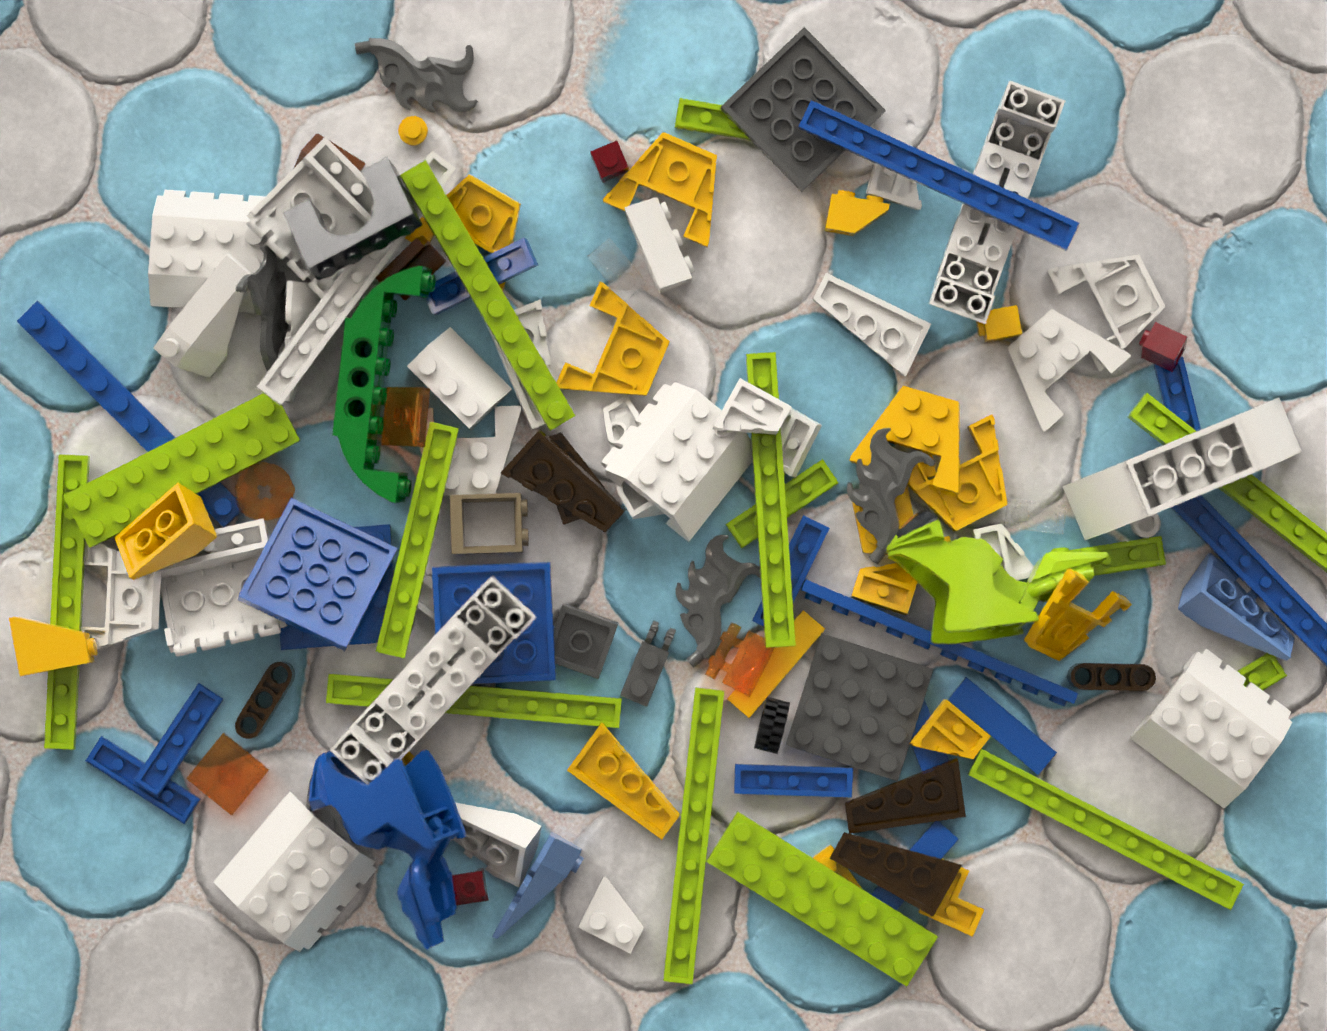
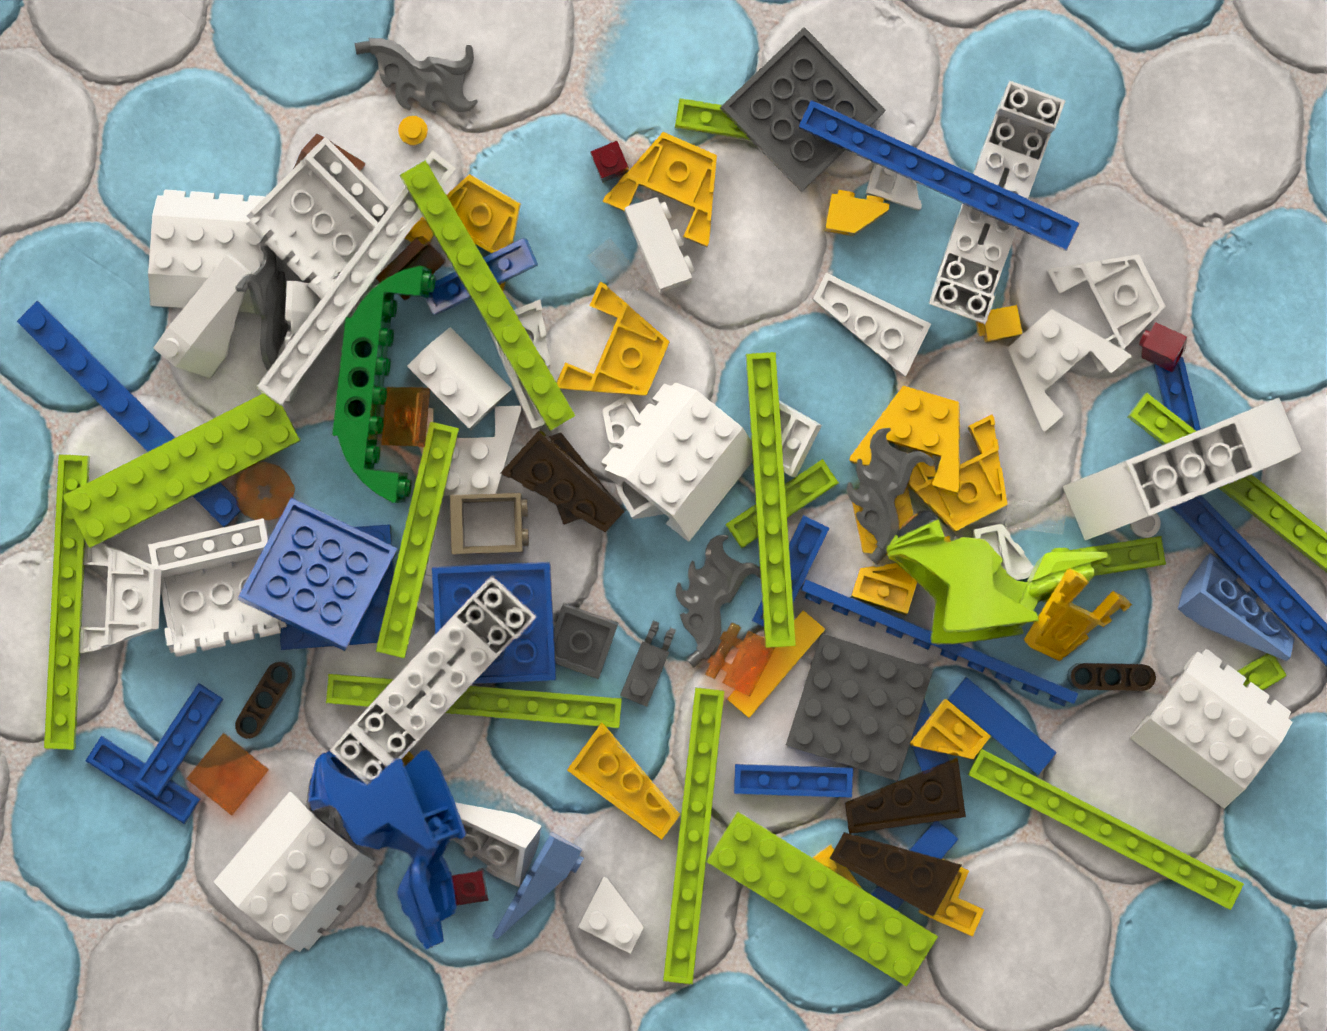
(49, 647): yellow slope -> none
(166, 533): yellow slope -> none
(391, 219): arch -> none
(751, 411): white wing -> none
(772, 725): black tyre -> none

